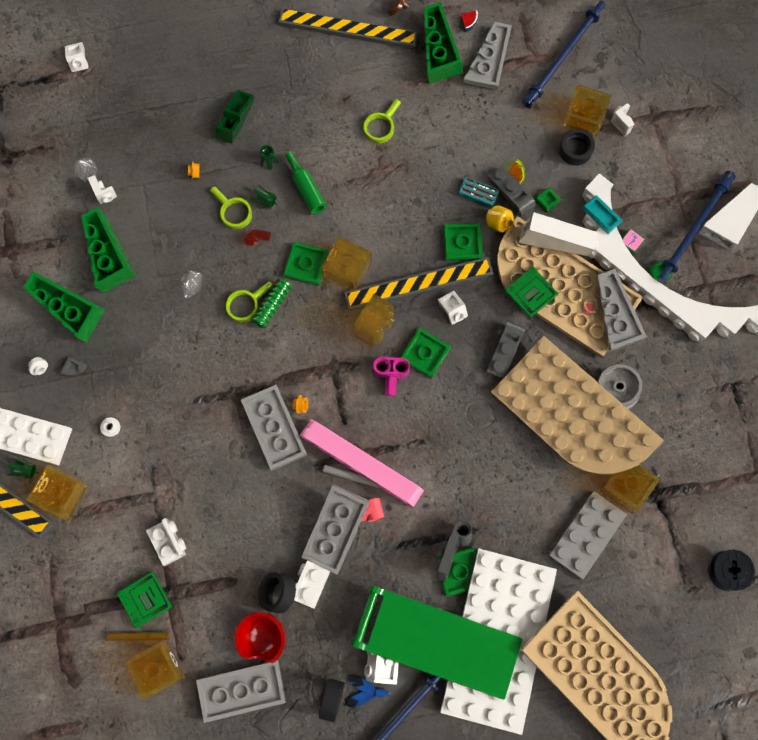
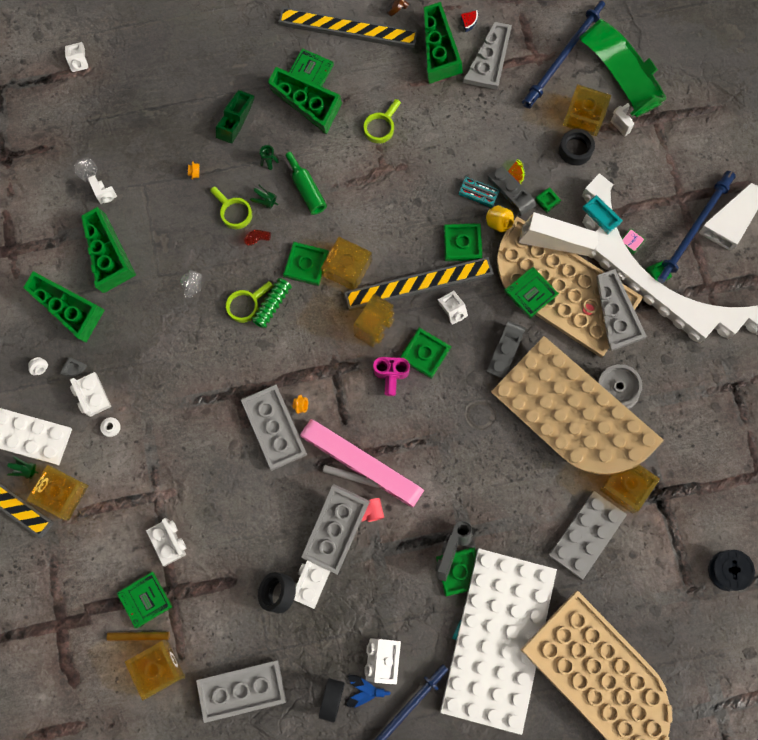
(90, 394): none -> white bracket
(260, 637): red cylinder -> none
(307, 98): none -> green wedge
(312, 67): none -> tile
(439, 643): green flag -> none
(626, 66): none -> green piece

